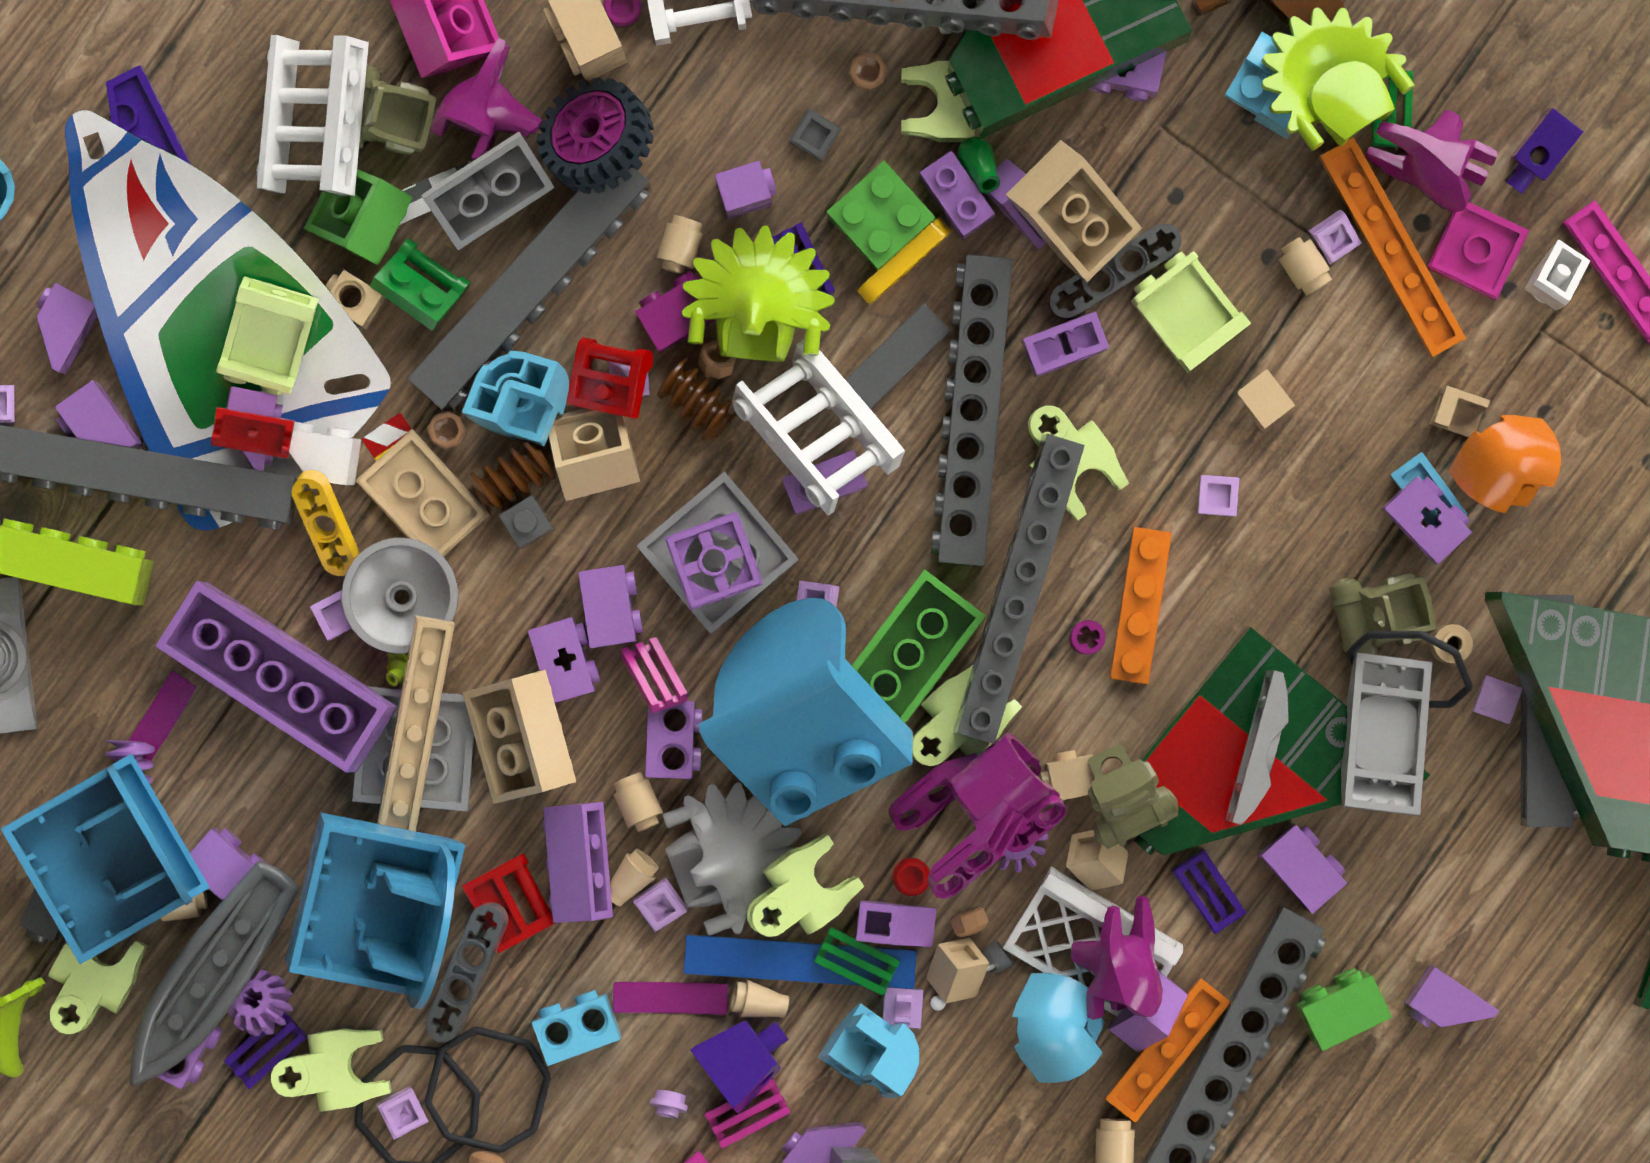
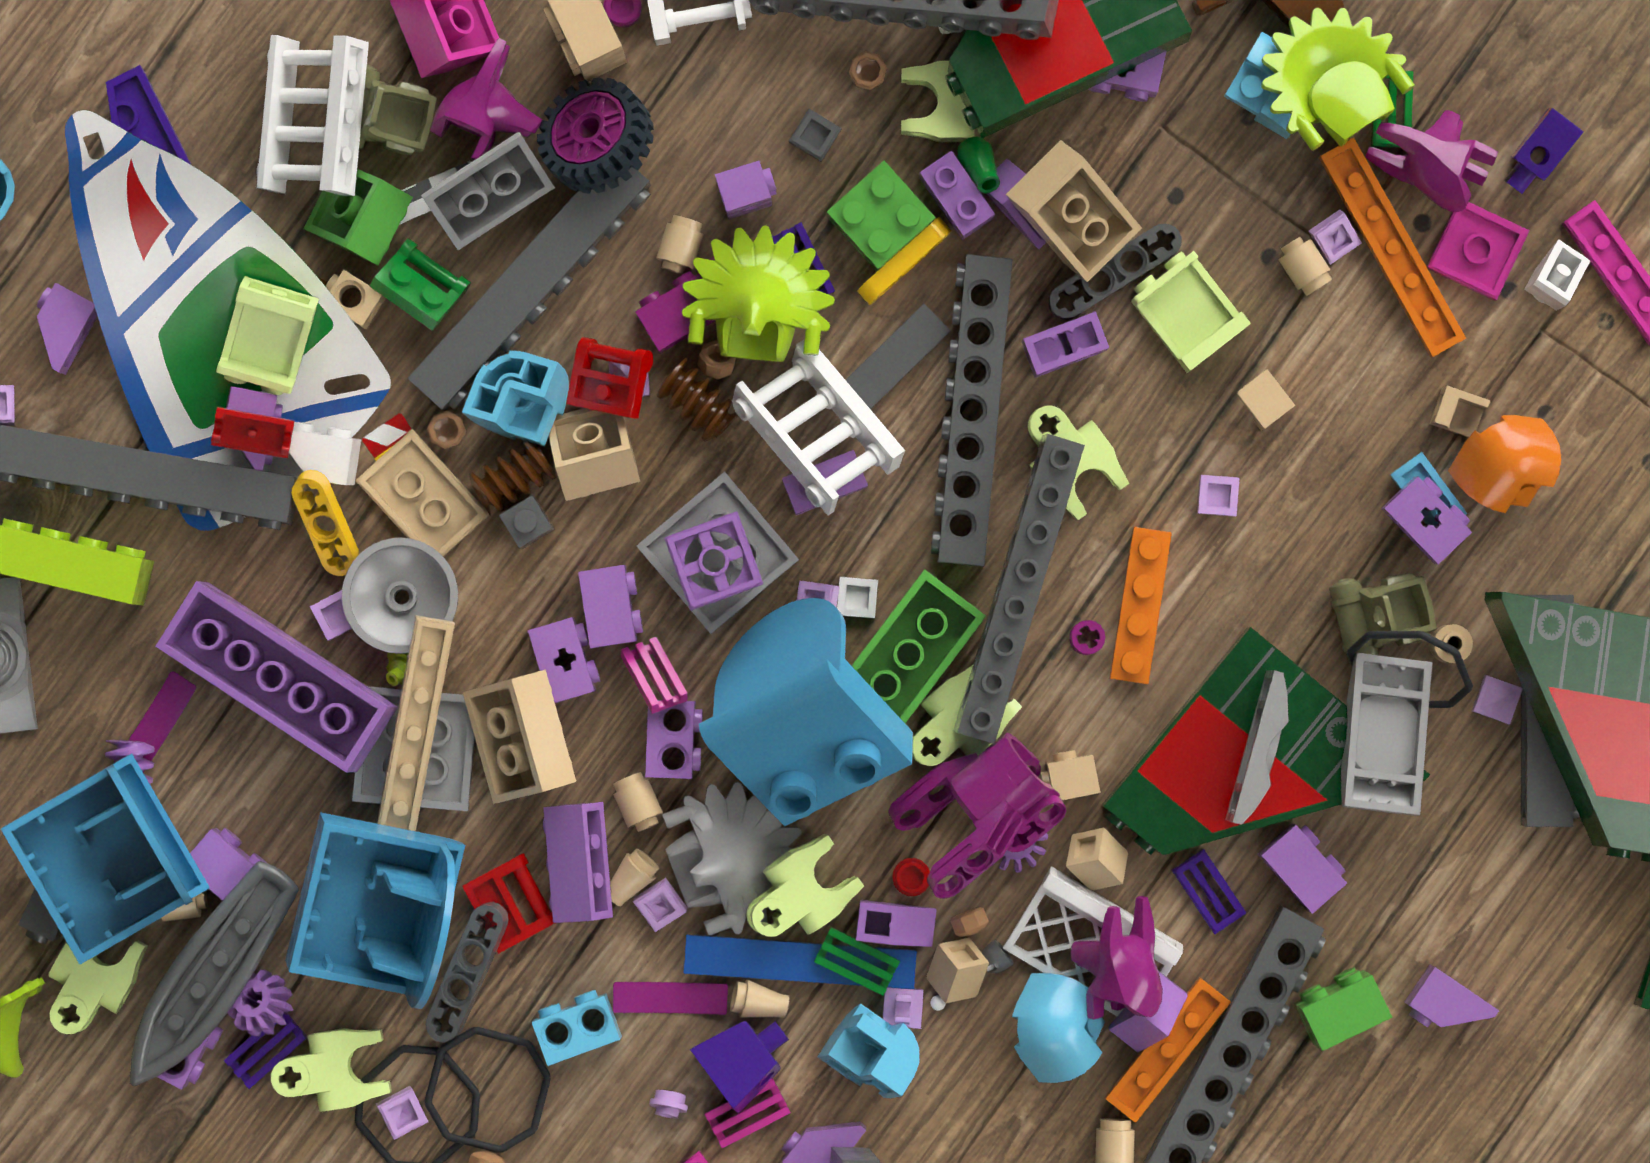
(95, 418): medium lavender slope -> none
(857, 597): none -> white tile
(1127, 798): olive piece -> none

